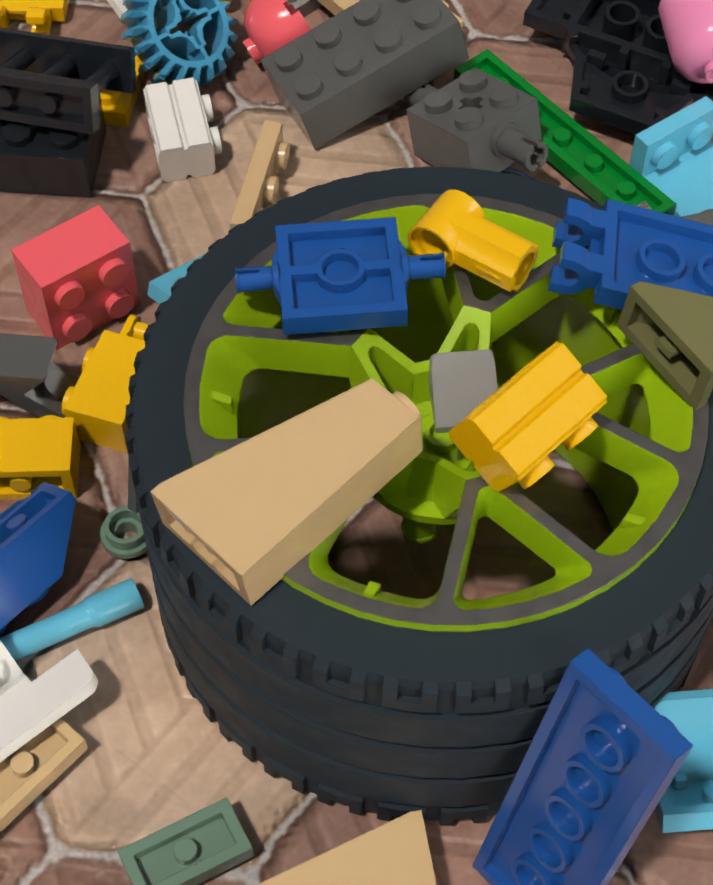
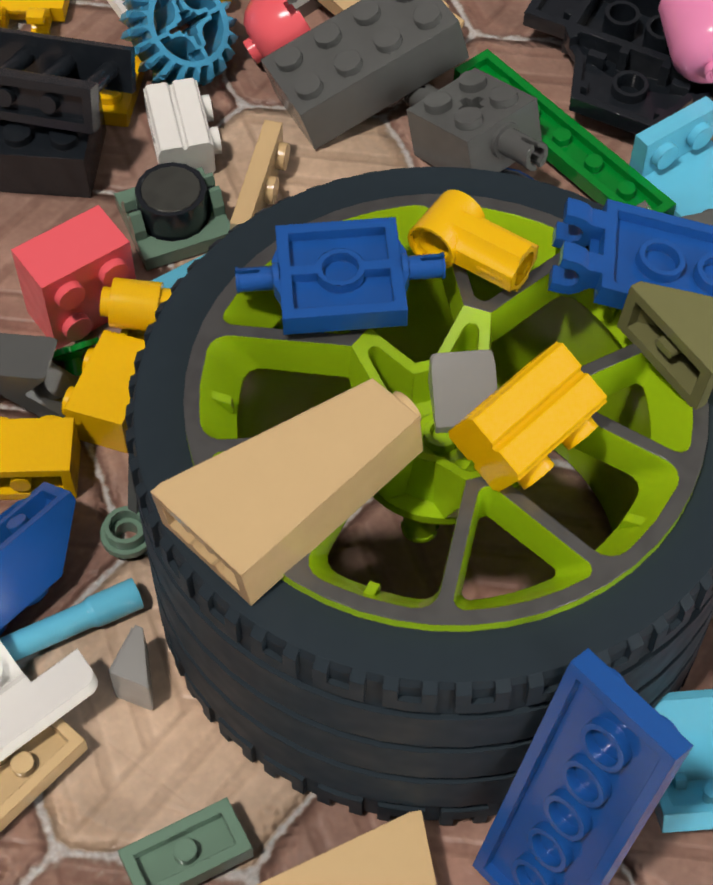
(72, 355): none -> green plant
(131, 670): none -> light grey slope
(132, 302): none -> yellow brick
(171, 213): none -> piece

